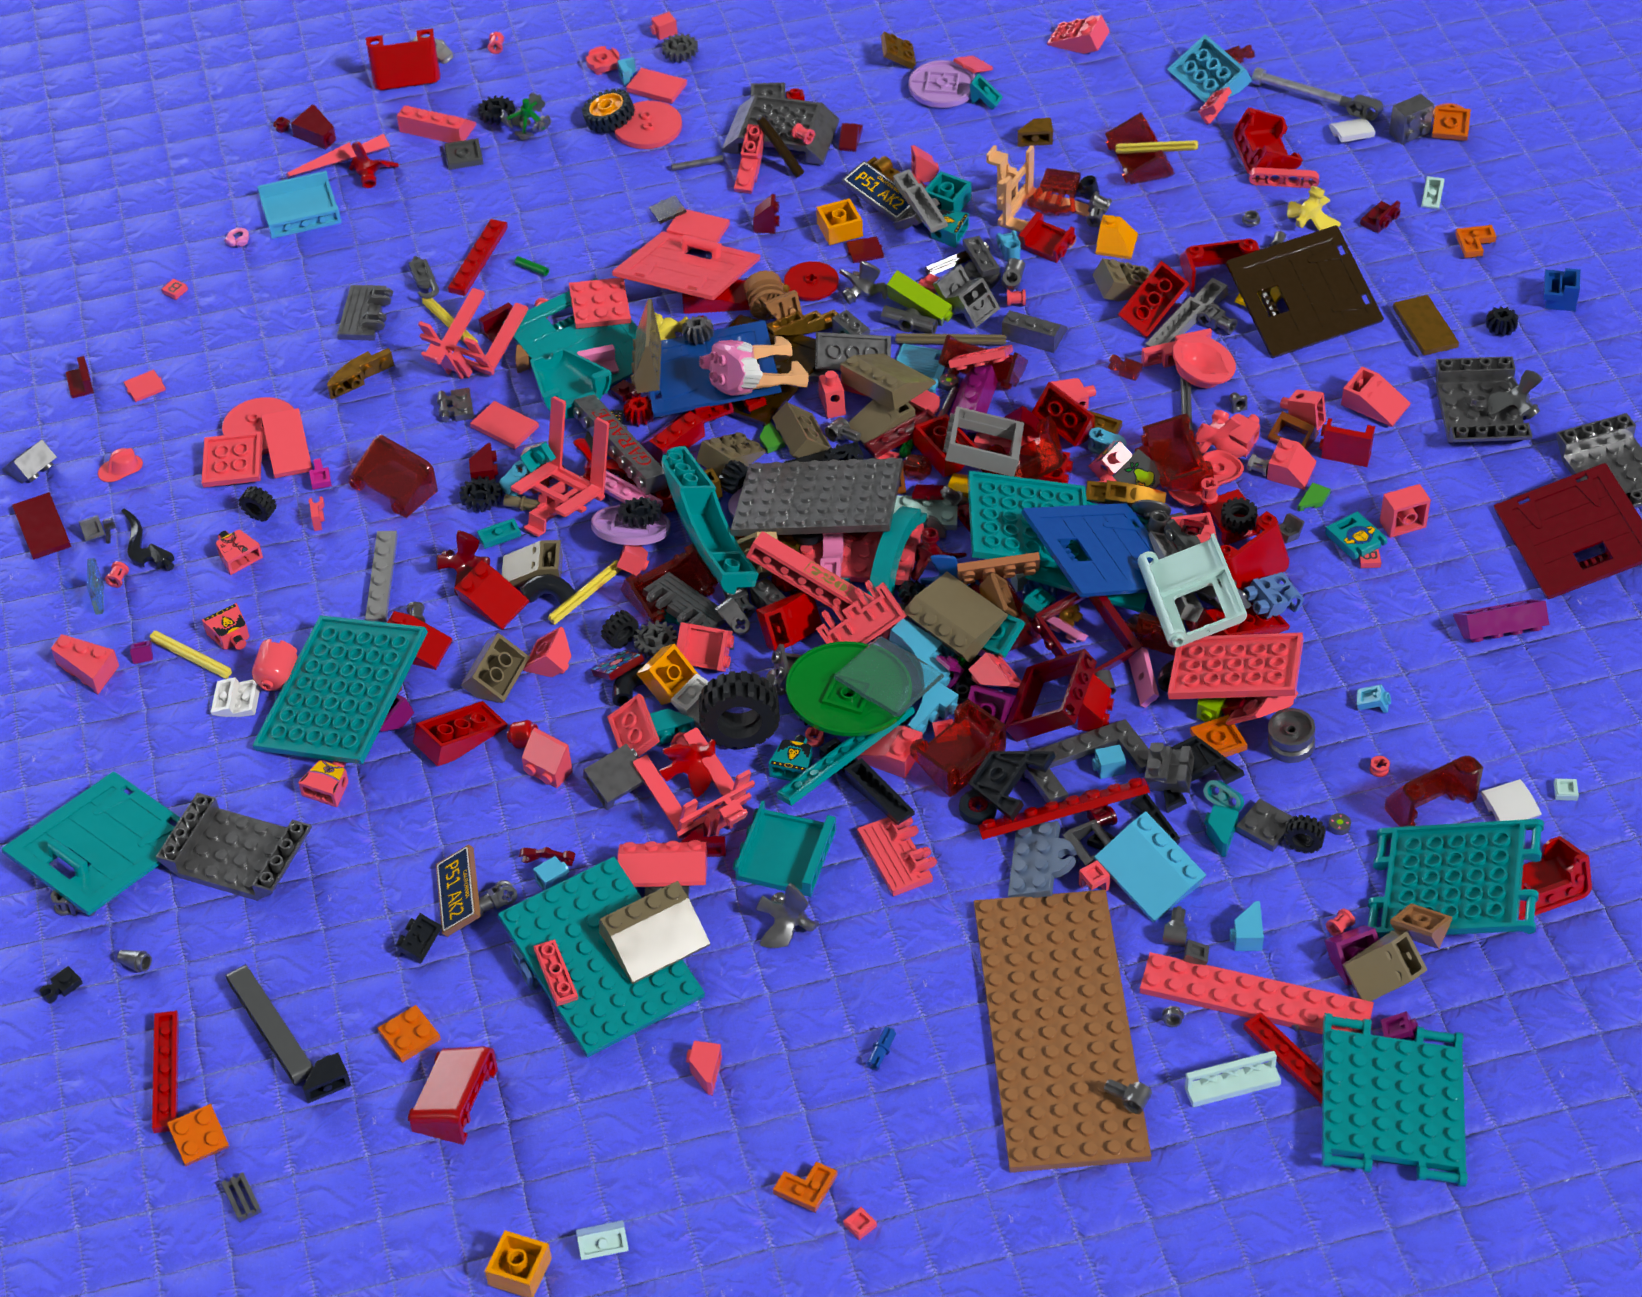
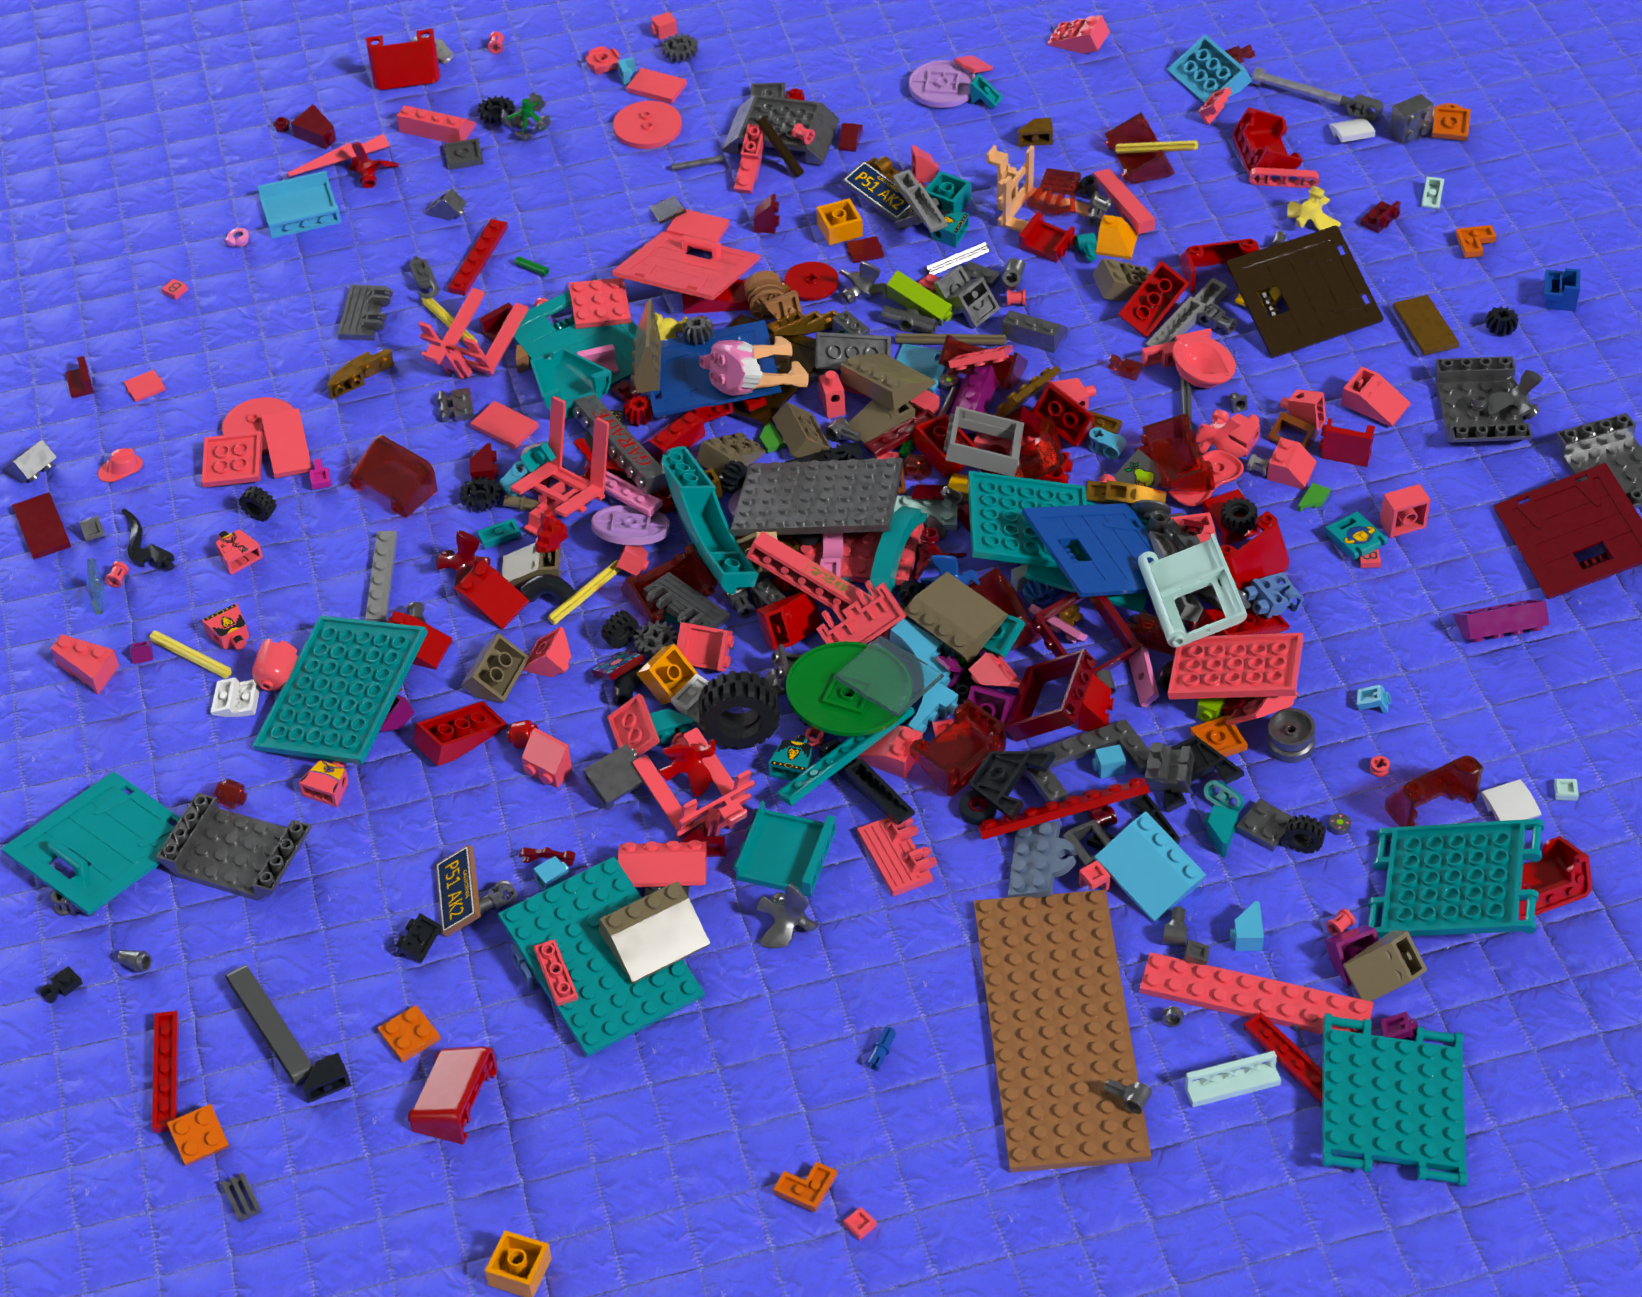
(108, 525): clear smoke hand -> none
(230, 793): none -> clear red head
(317, 513): coral plate -> none
(446, 206): none -> slope
(550, 533): none -> red rock
(602, 1240): light aqua panel -> none
(608, 110): black wheel -> none
(639, 512): black gear -> none
(705, 1063): coral slope -> none
(731, 613): flat silver piece -> none
(898, 50): pearl gold plate -> none
(981, 256): flat silver plate -> none
(998, 593): medium nougat slope -> none
(1002, 566): nougat plate -> none
(1009, 245): medium azure piece -> none
(1026, 391): none -> pearl gold tile
(1037, 601): teal slope -> none
(1087, 244): none -> teal axle
(1112, 458): torso -> none
(1125, 201): none -> coral slope
(1209, 490): coral bush -> none
(1251, 218): flat silver plate -> none
(1291, 528): flat silver bracket -> none
(1422, 924): medium nougat slope -> none

